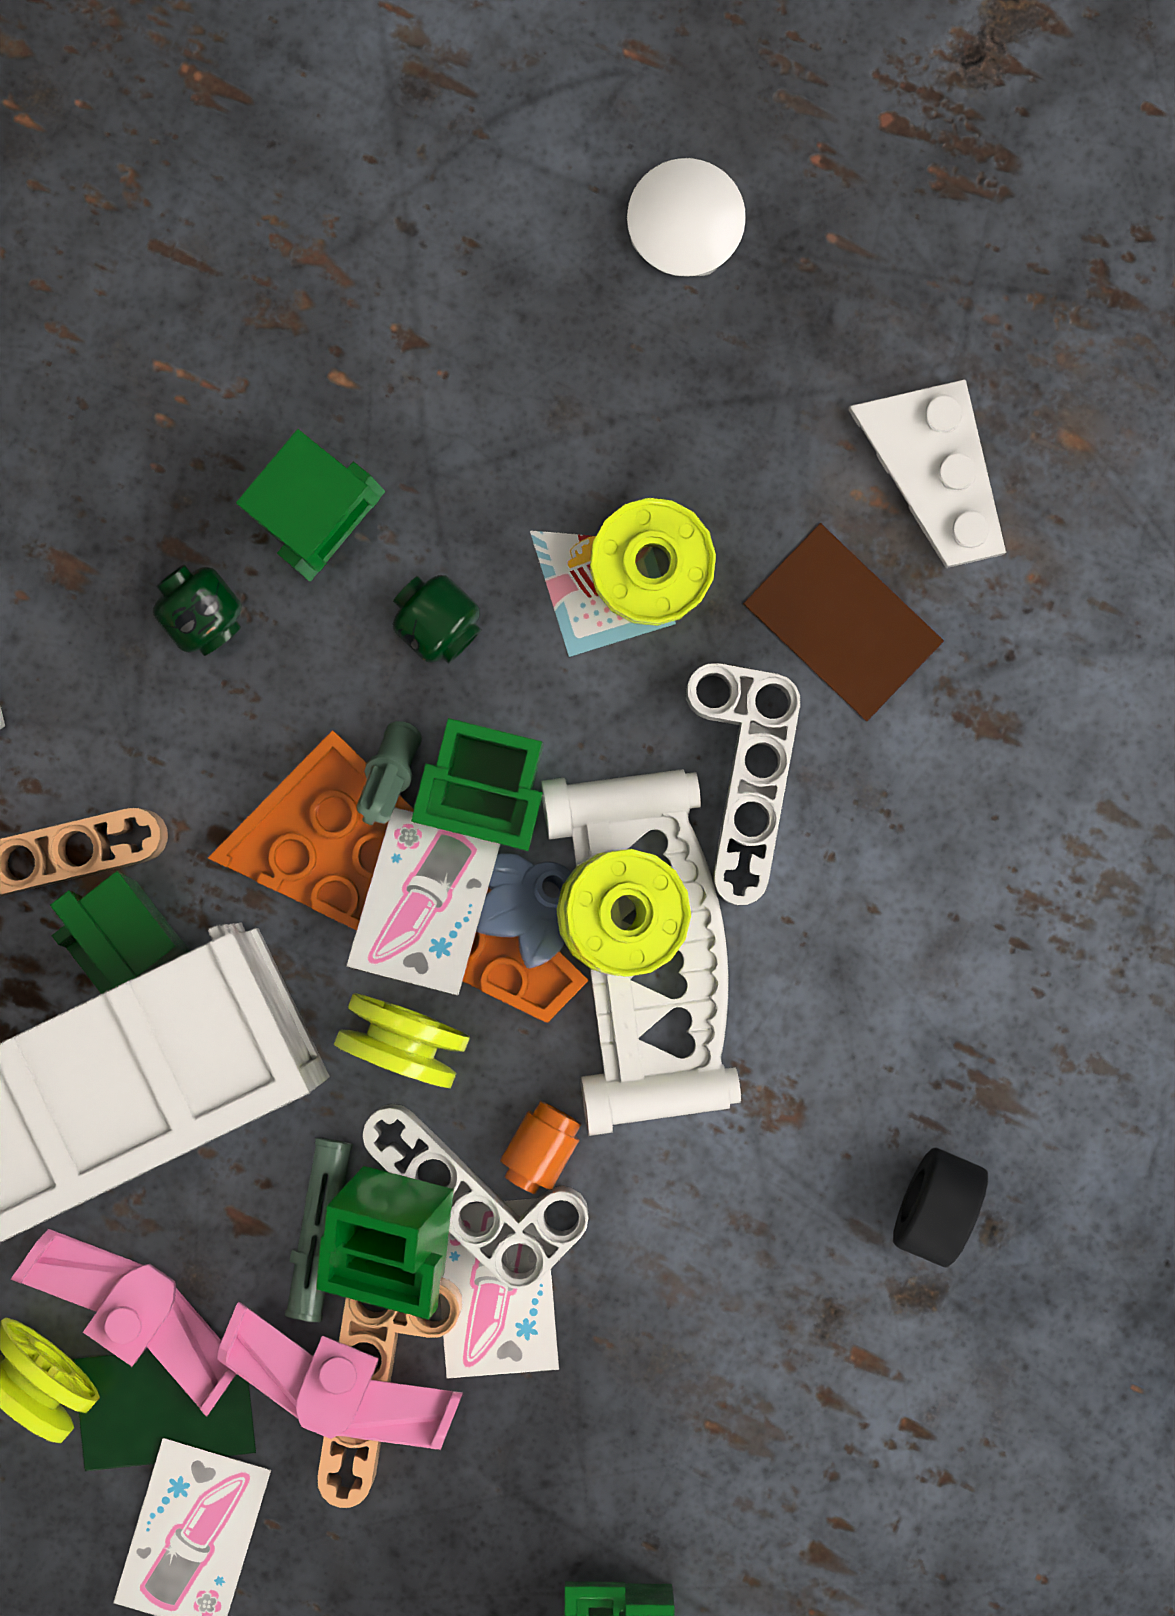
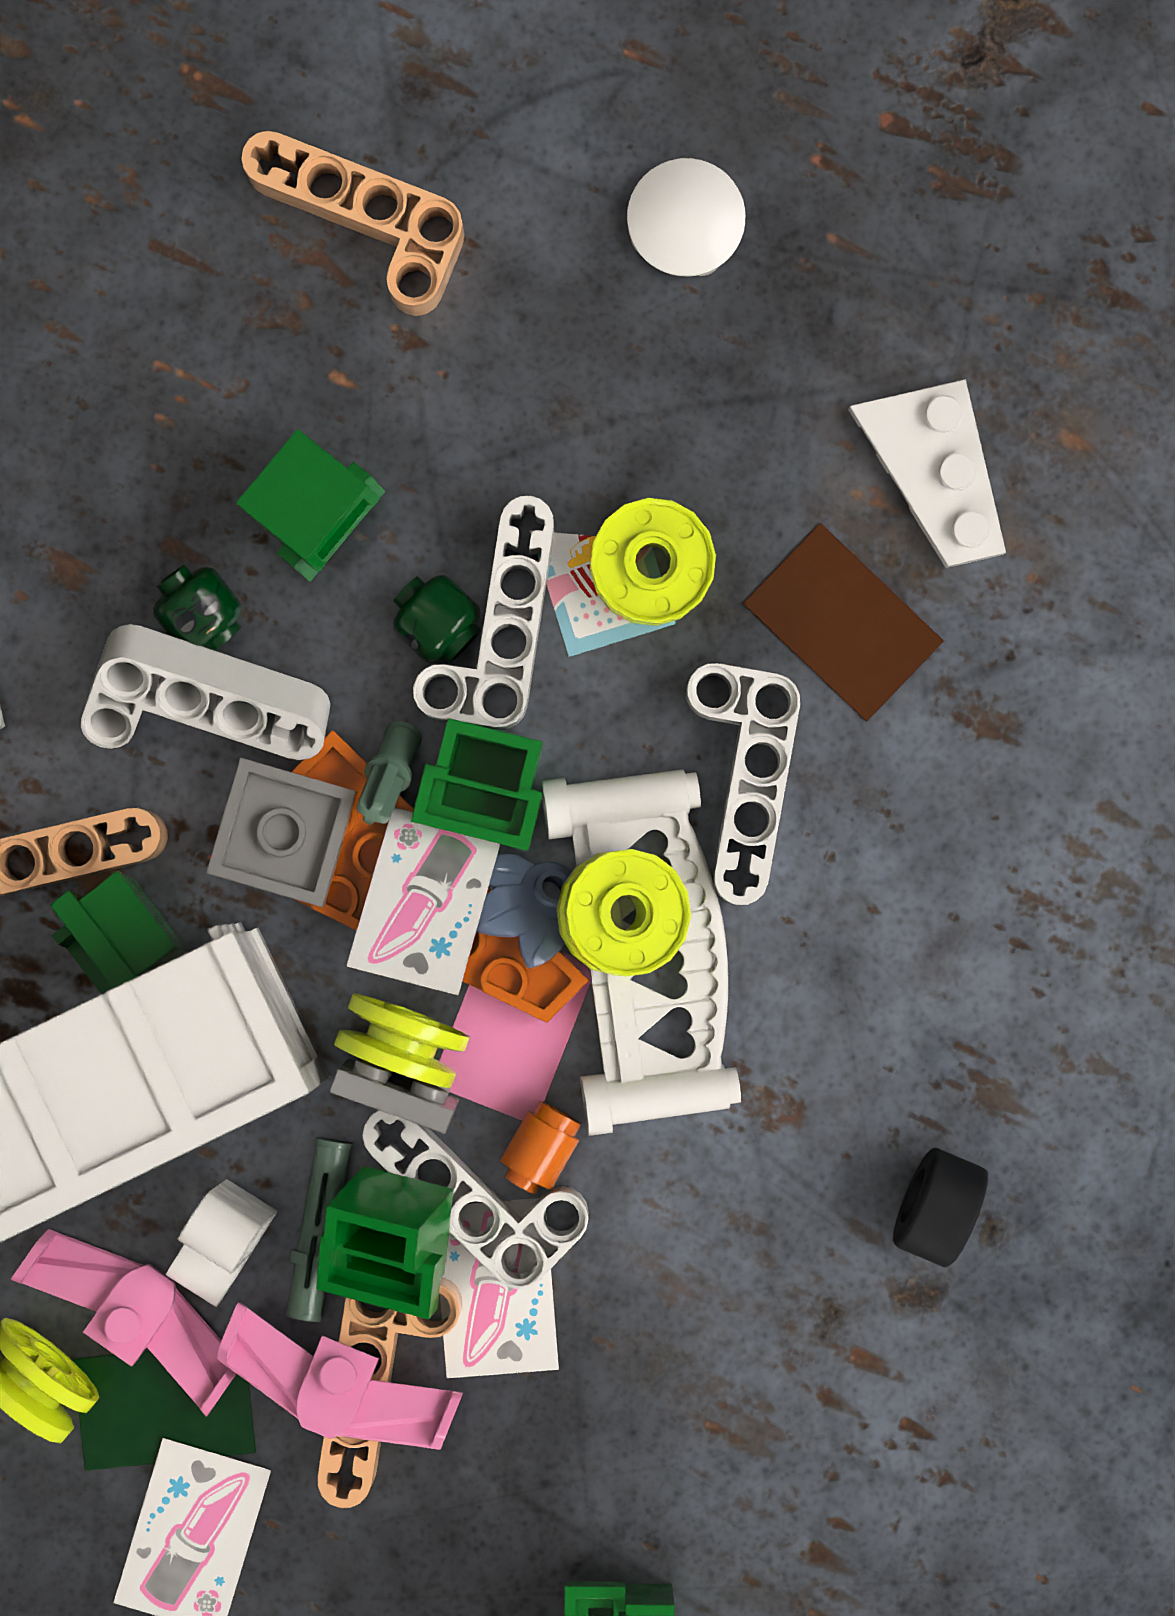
(219, 1240): none -> white beam
(279, 714): none -> white beam
(282, 832): none -> light grey plate
(349, 210): none -> light nougat beam
(406, 1099): none -> light grey plate
(501, 614): none -> white beam
(509, 1051): none -> bright pink sticker

